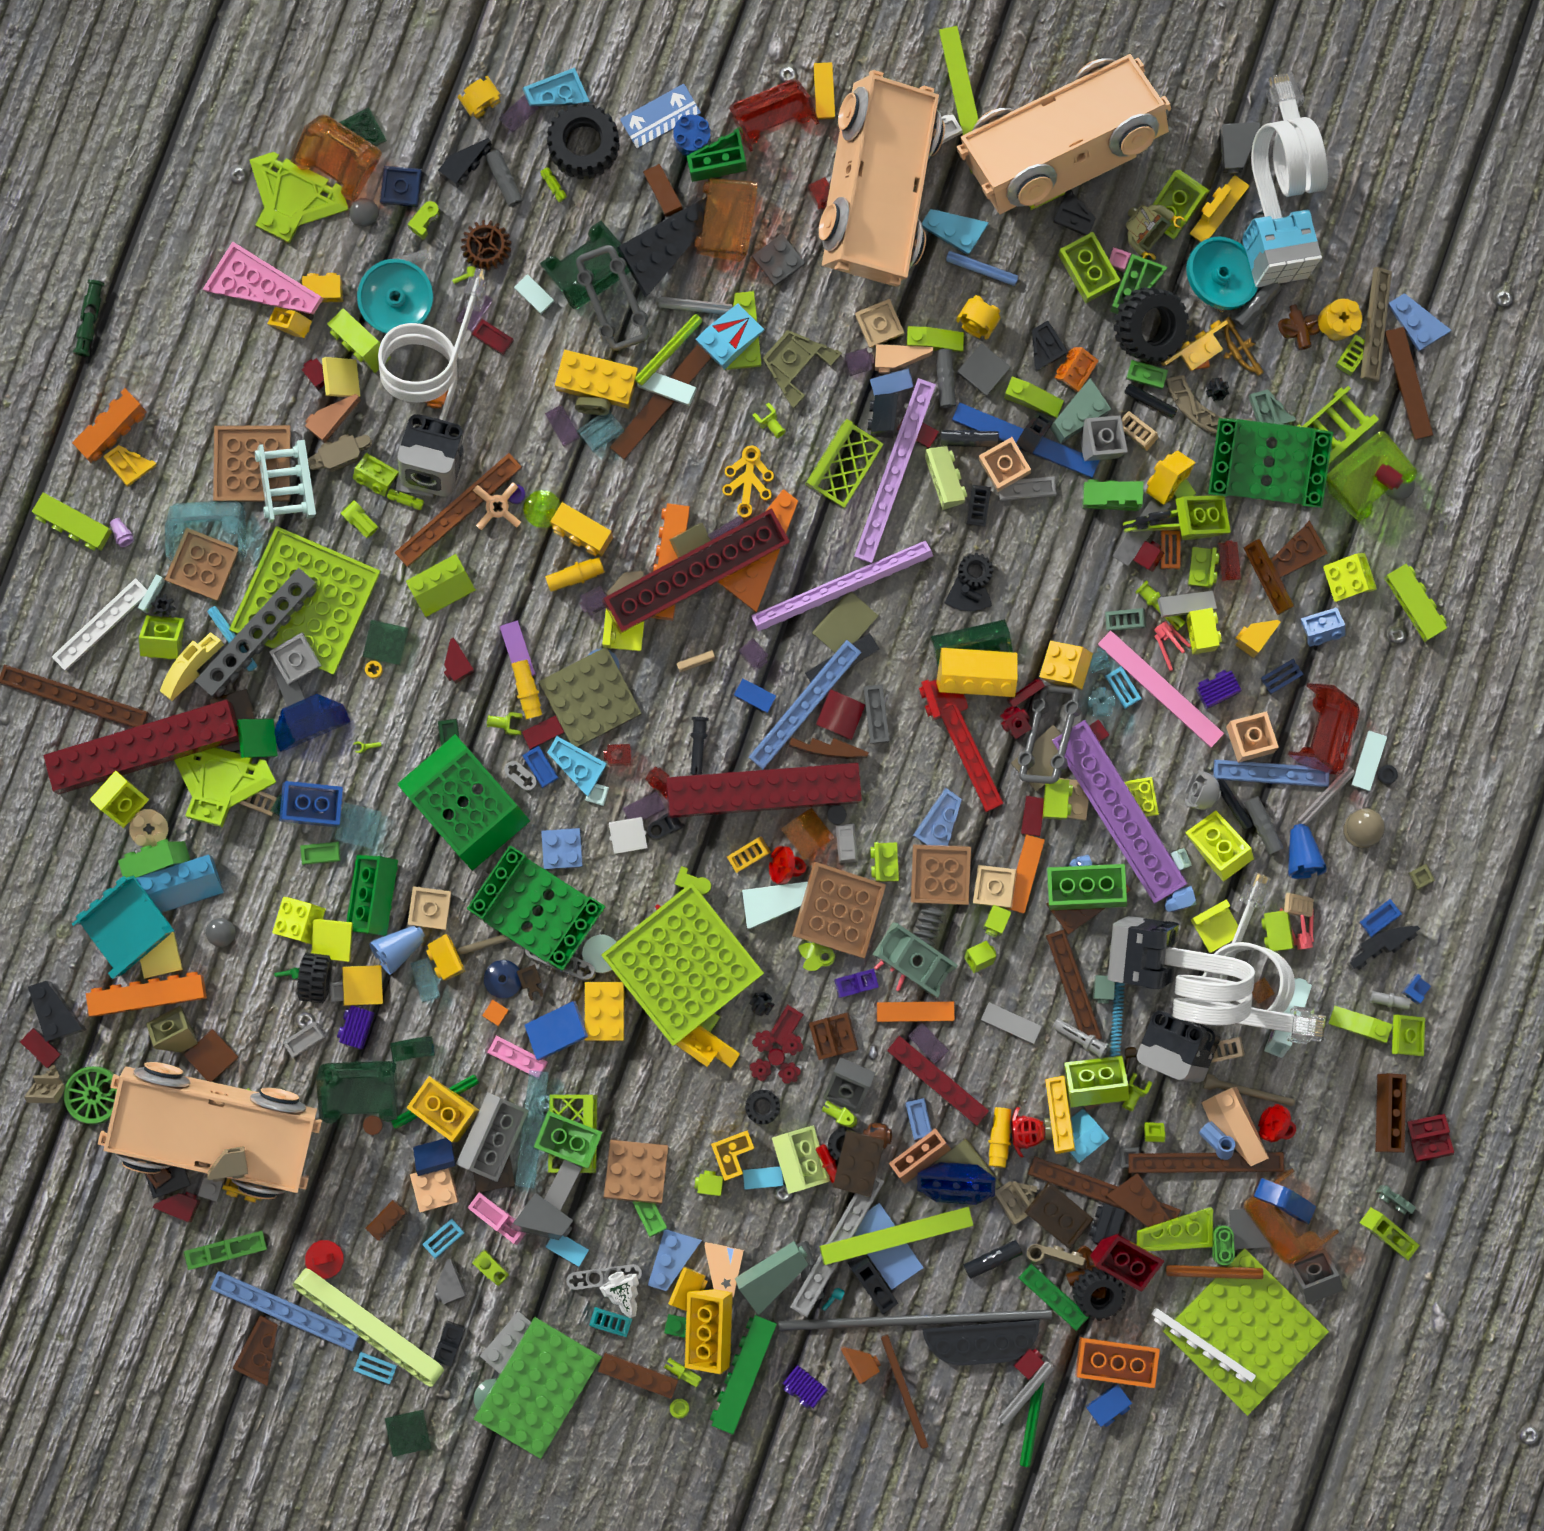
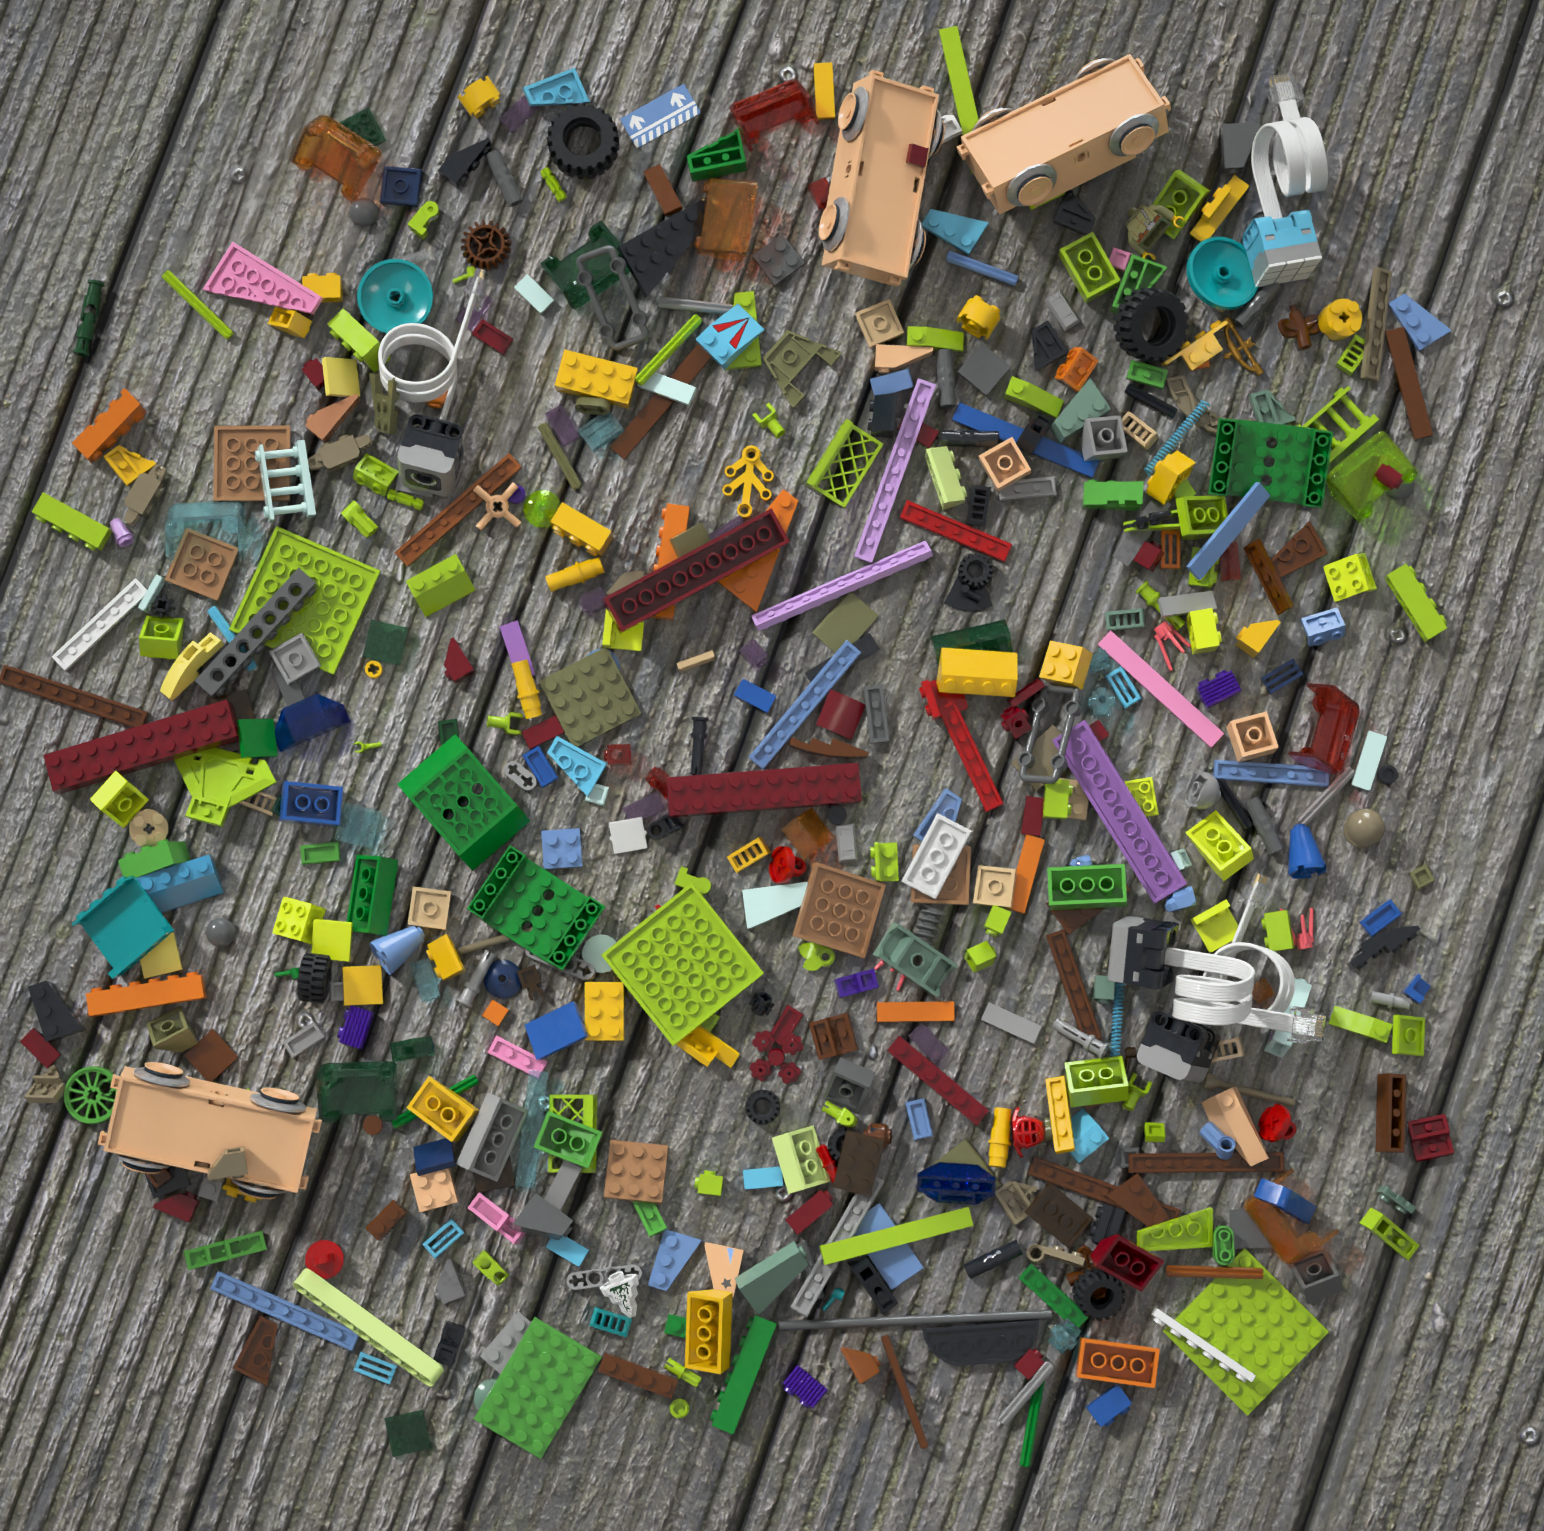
(144, 494): none -> dark tan hinge
(198, 305): none -> lime axle
(292, 196): lime plate -> none
(384, 405): none -> olive wing
(472, 987): none -> light grey pin
(559, 456): none -> olive axle
(687, 1282): yellow slope -> none
(691, 134): blue brick -> none
(727, 1151): yellow brick -> none
(810, 1211): none -> dark red brick
(859, 361): clear purple brick -> none
(917, 155): none -> dark red tile
(920, 1156): nougat brick -> none
(936, 856): none -> white tile
(955, 531): none -> red tile
(1062, 310): none -> light grey tile
(1064, 1336): none -> clear light blue brick
(1178, 434): none -> medium azure piece
(1217, 389): black gear -> none
(1228, 531): none -> medium blue tile
(1298, 905): tan slope -> none

